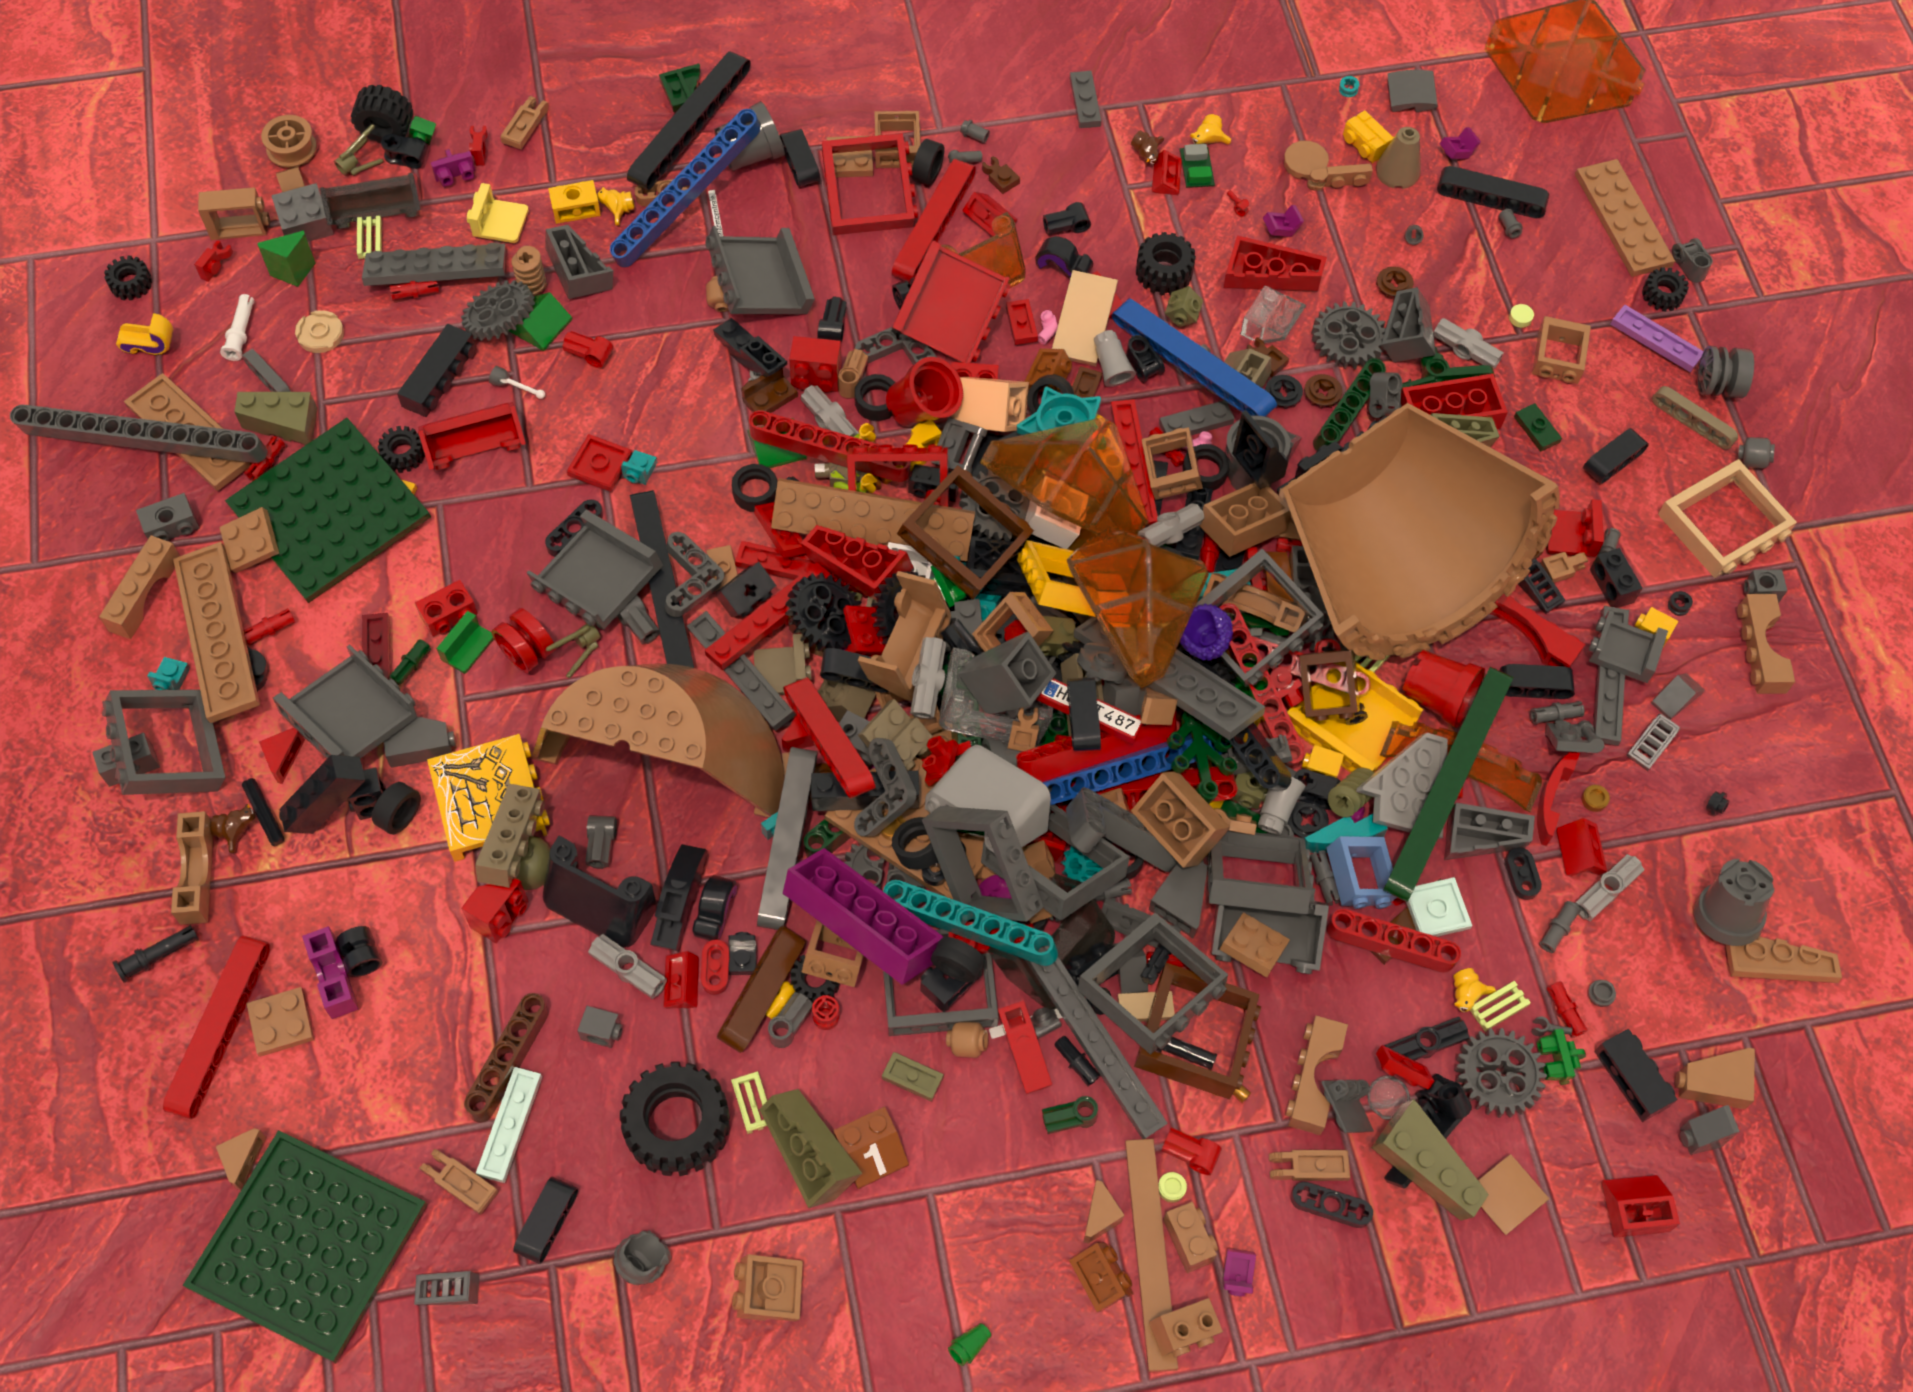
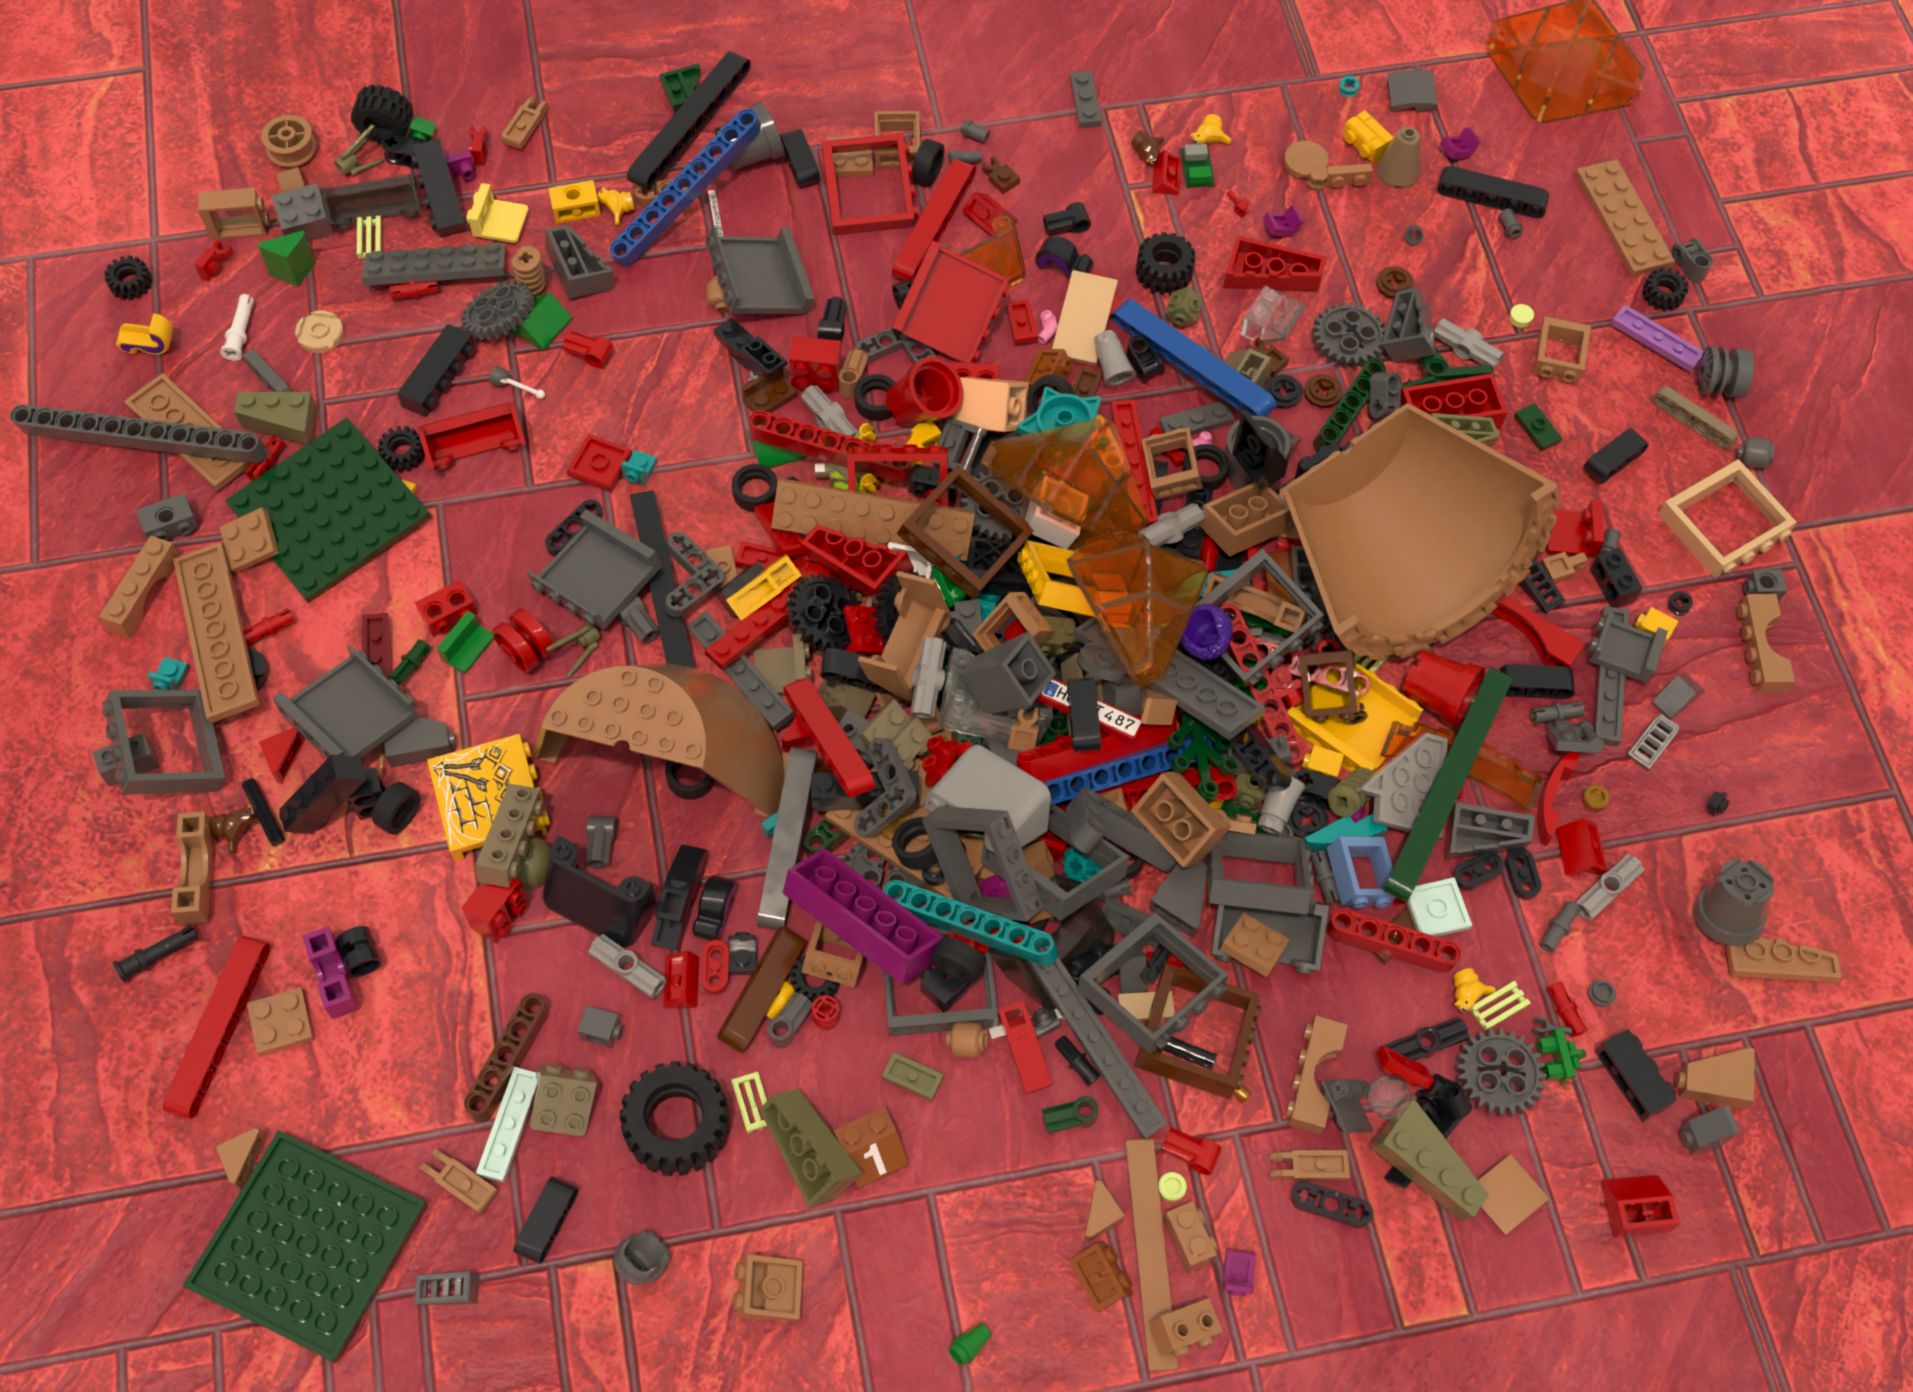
(439, 188): none -> black brick
(563, 1099): none -> dark tan bracket
(687, 791): none -> black tyre
(763, 587): none -> yellow slope
(1476, 871): none -> black plate

